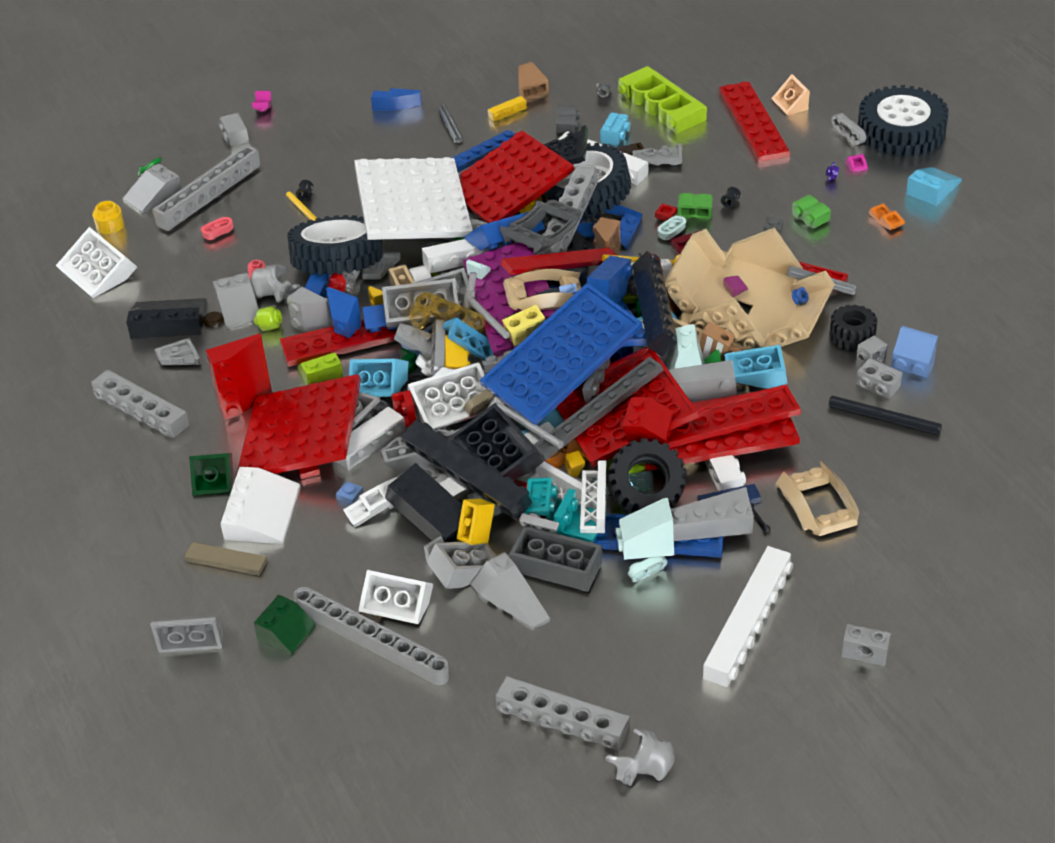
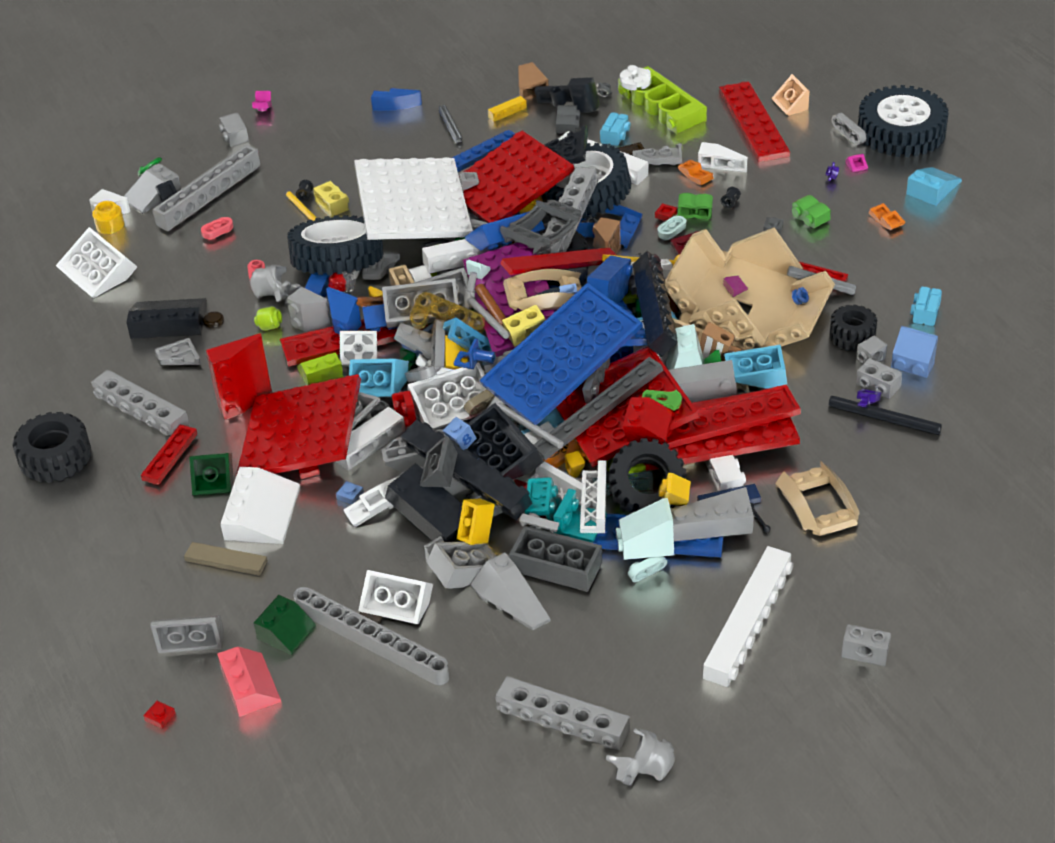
(55, 462): none -> black tyre
(104, 195): none -> white slope
(159, 714): none -> red plate
(166, 190): none -> black bracket
(169, 454): none -> red plate
(236, 300): light grey slope -> none
(248, 680): none -> coral slope
(331, 198): none -> light yellow brick
(357, 346): none -> white piece
(369, 301): none -> dark orange axle
(420, 373): none -> light grey beam
(439, 464): none -> dark grey slope
(460, 433): none -> medium blue brick
(468, 179): none -> light grey slope
(474, 355): none -> blue bracket
(490, 303): none -> dark orange piece
(579, 91): none -> black plate
(635, 77): none -> white plate
(673, 398): none -> bright green piece
(675, 489): none -> yellow slope
(695, 173): none -> orange slope
(722, 158): none -> white slope
(867, 397): none -> dark purple plate
(926, 306): none -> medium azure brick

